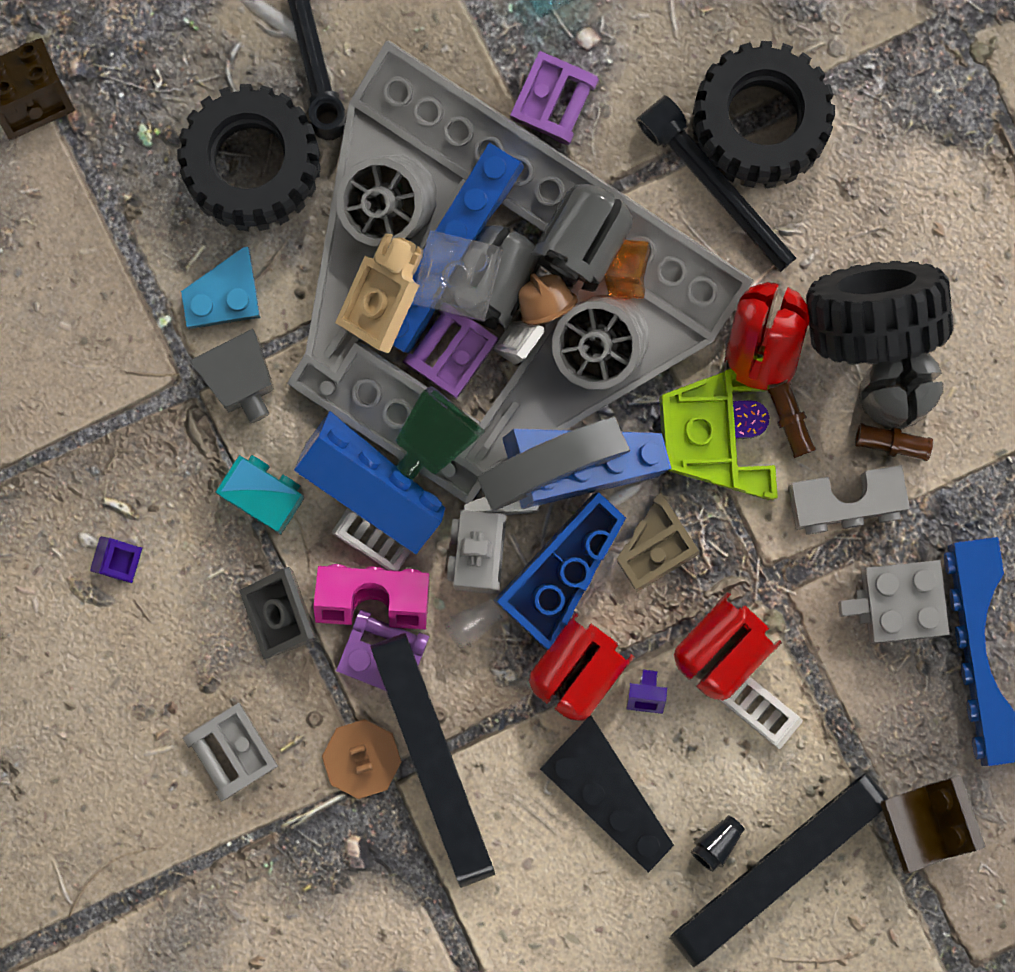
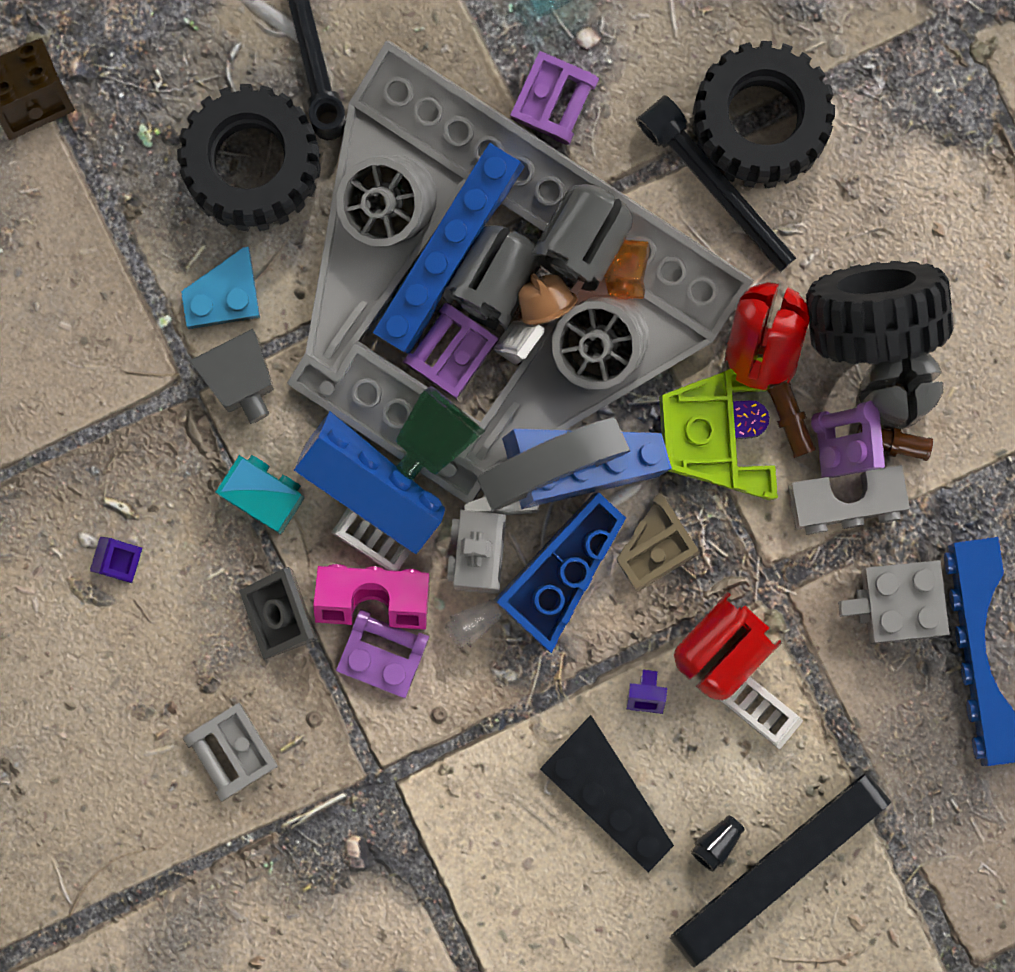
(361, 759): medium nougat piece -> none
(382, 293): tan plate -> none
(432, 760): black beam -> none
(457, 275): clear plate -> none
(564, 657): red cylinder -> none
(852, 452): none -> medium lavender plate
(932, 824): dark brown bracket -> none

